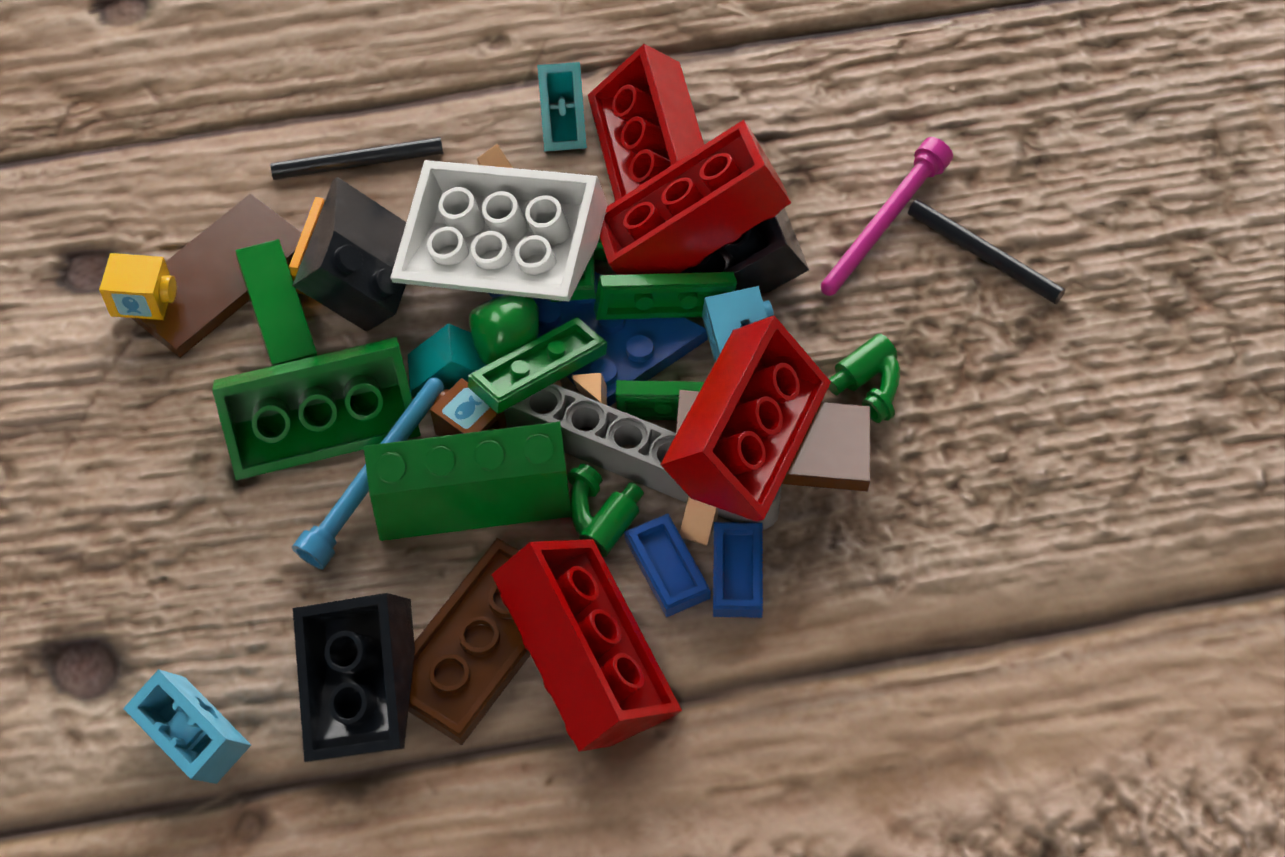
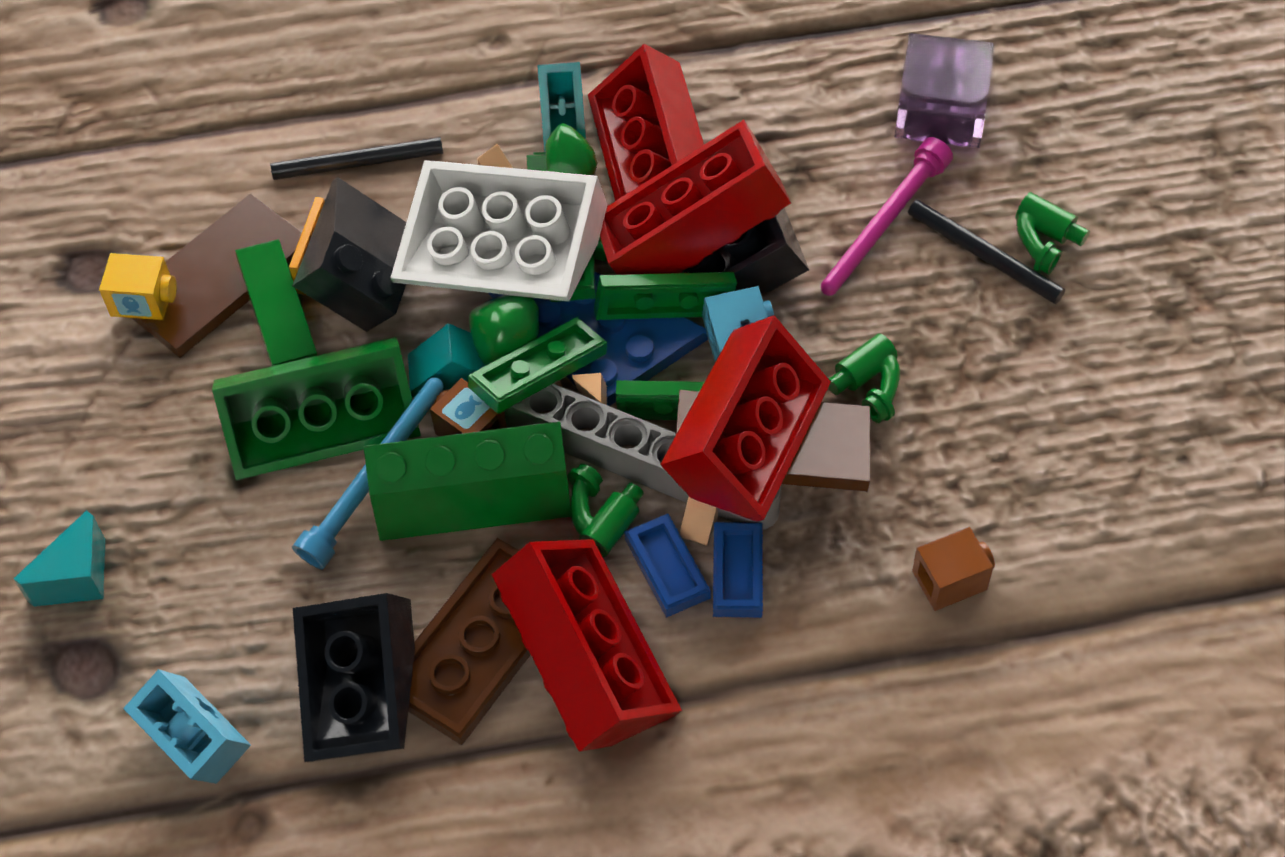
(68, 568): none -> teal slope
(565, 153): none -> green piece
(944, 90): none -> clear purple brick
(953, 568): none -> dark orange brick
(1049, 219): none -> green plant

